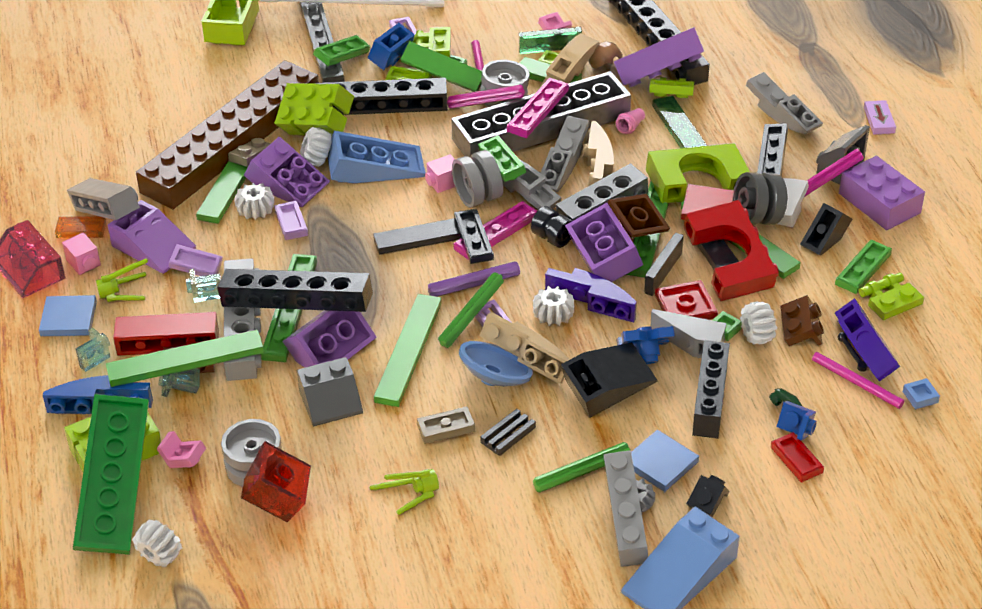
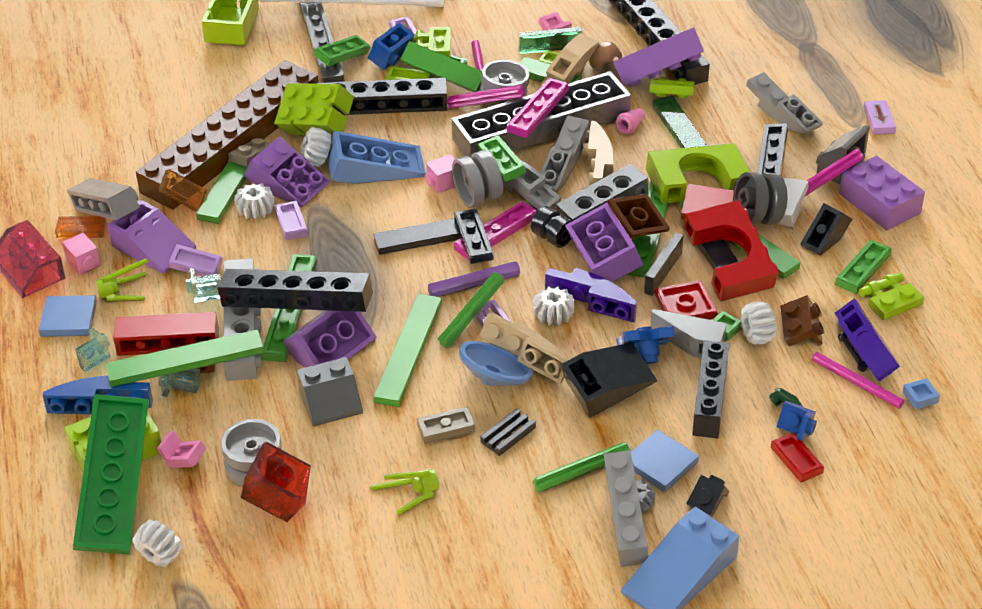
(182, 190): none -> clear orange tile

